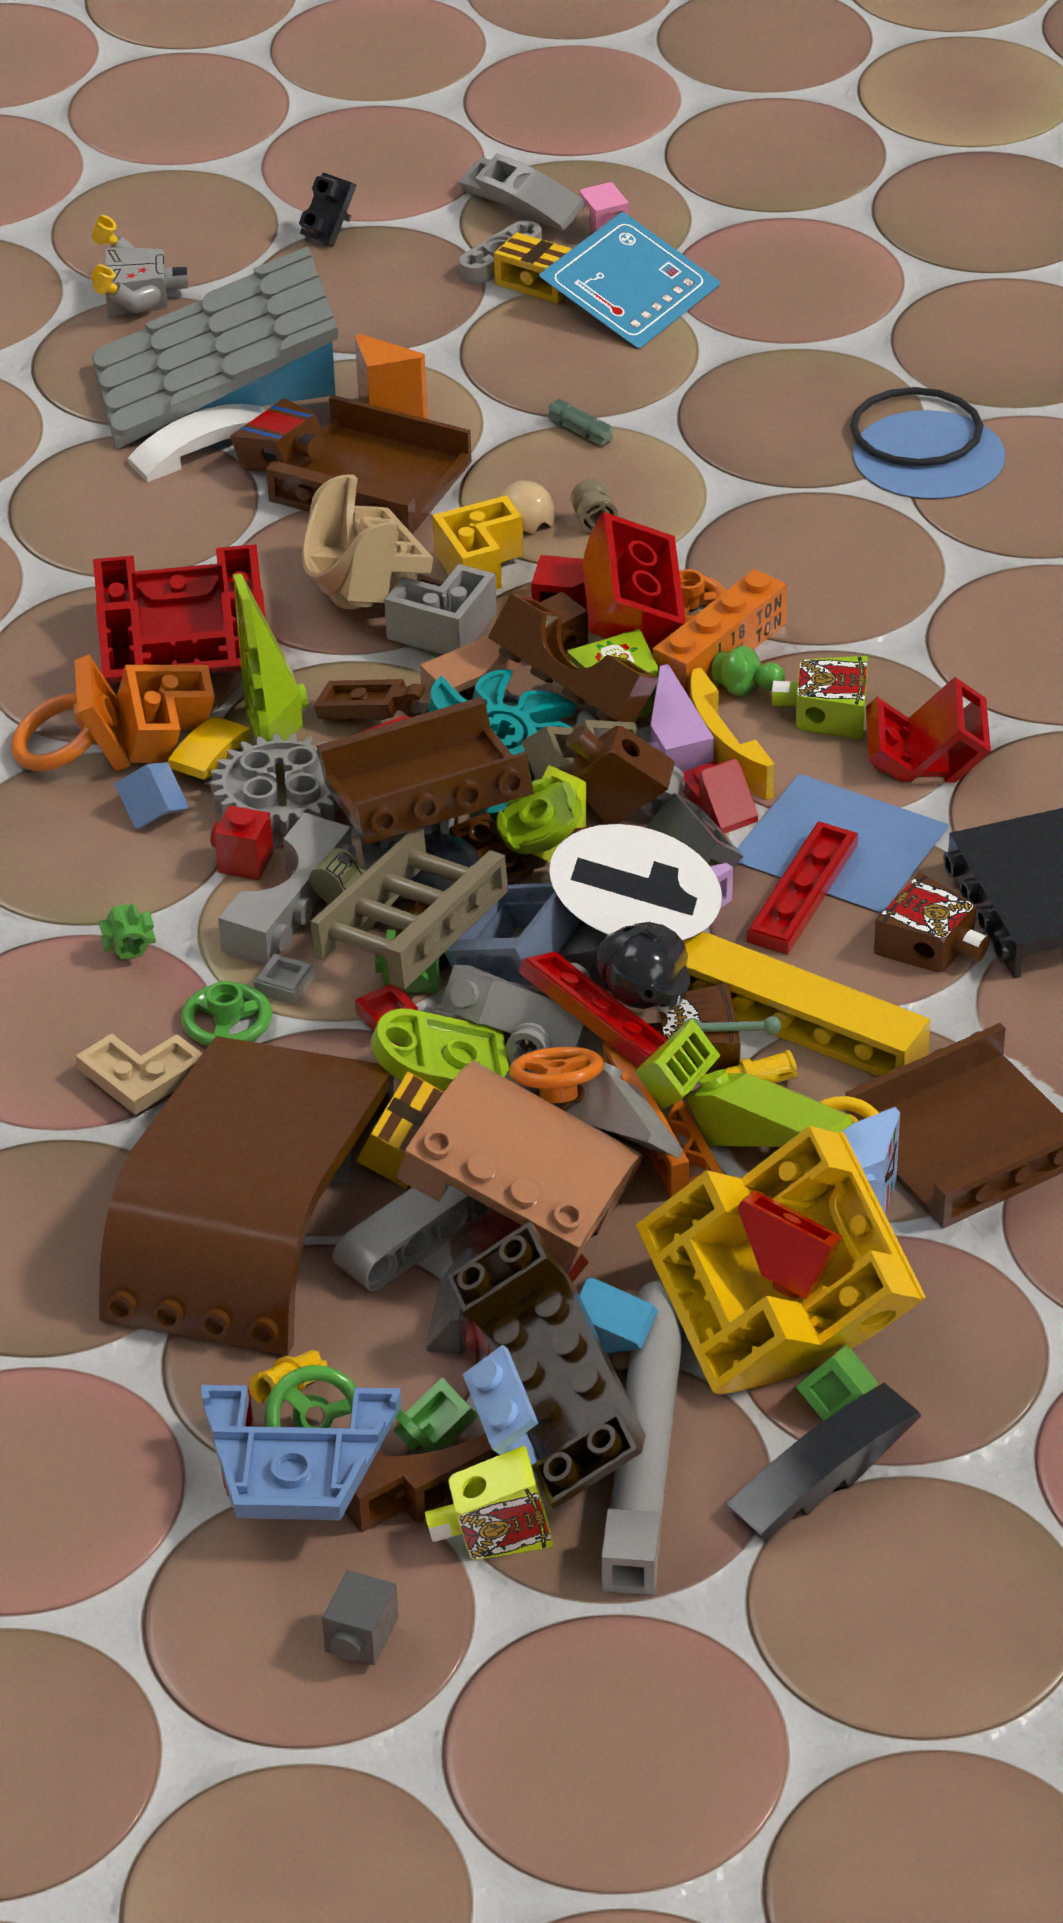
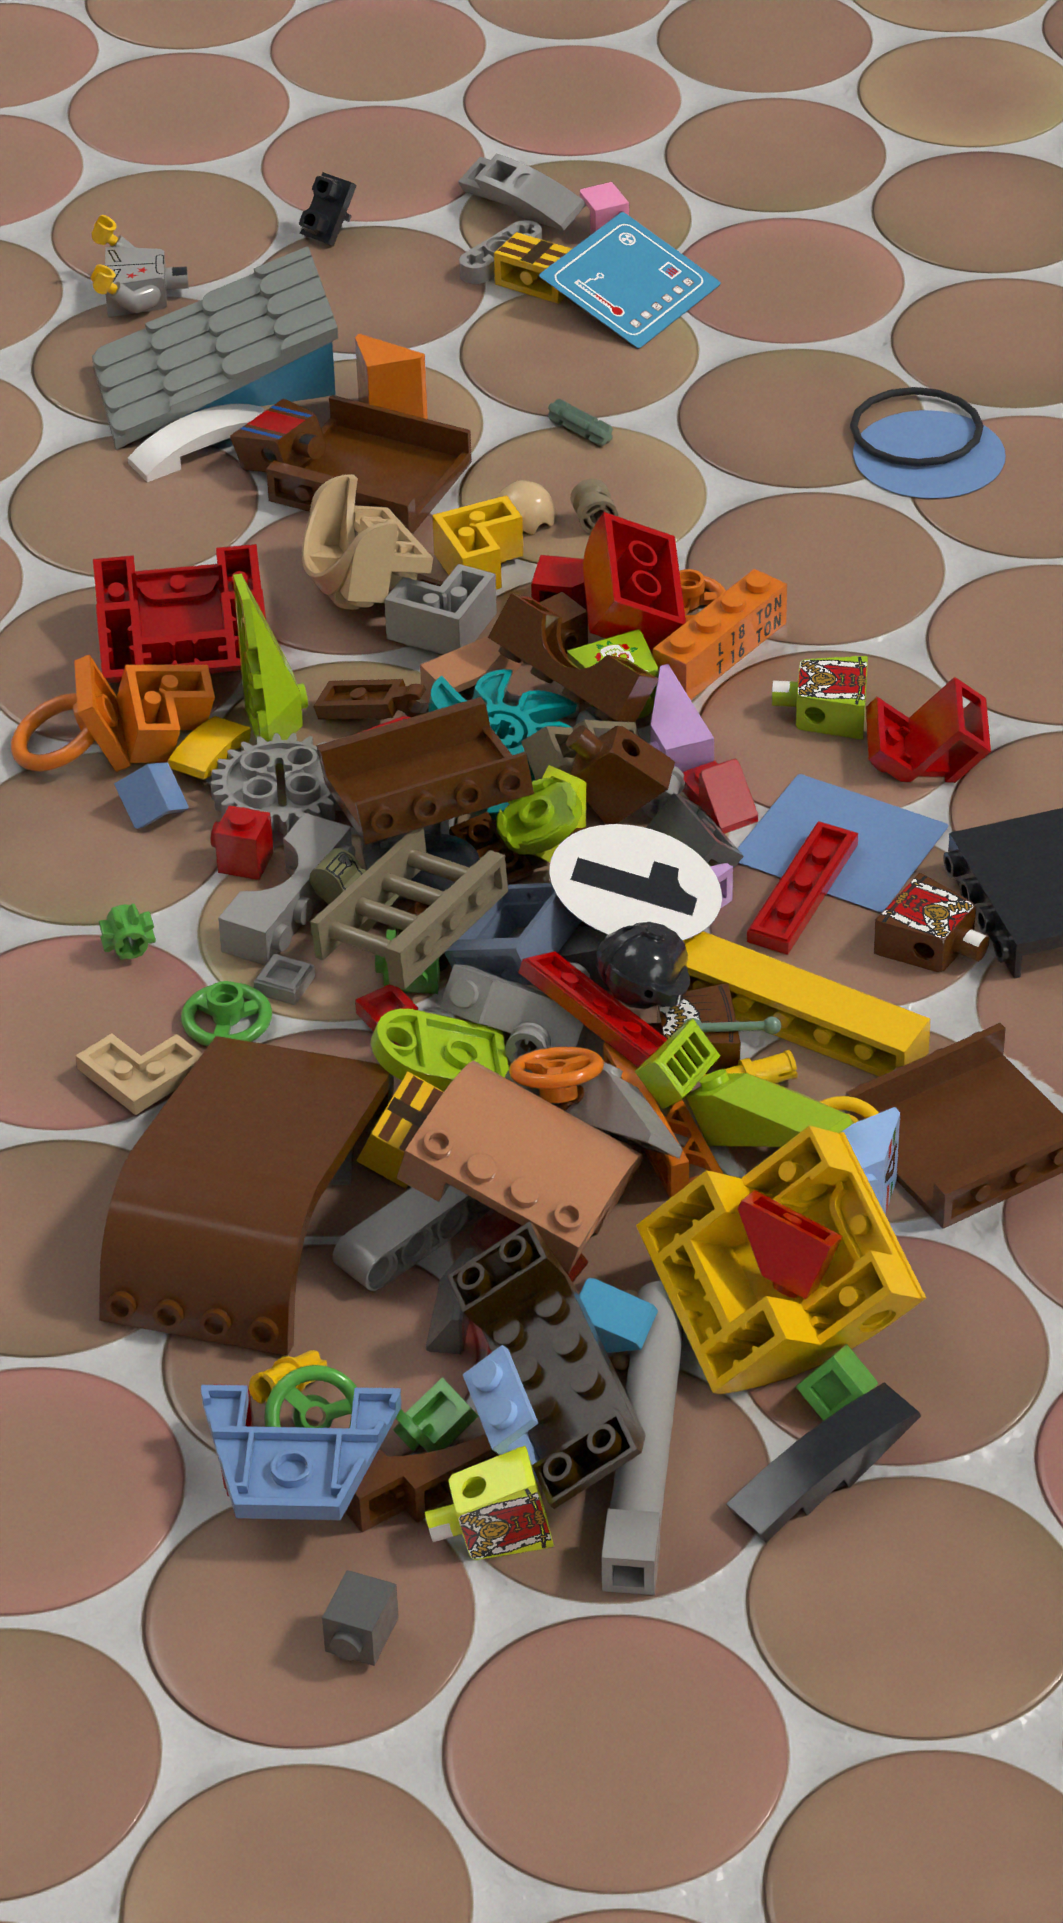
(742, 671): bright green animal -> none
(754, 761): yellow slope -> none

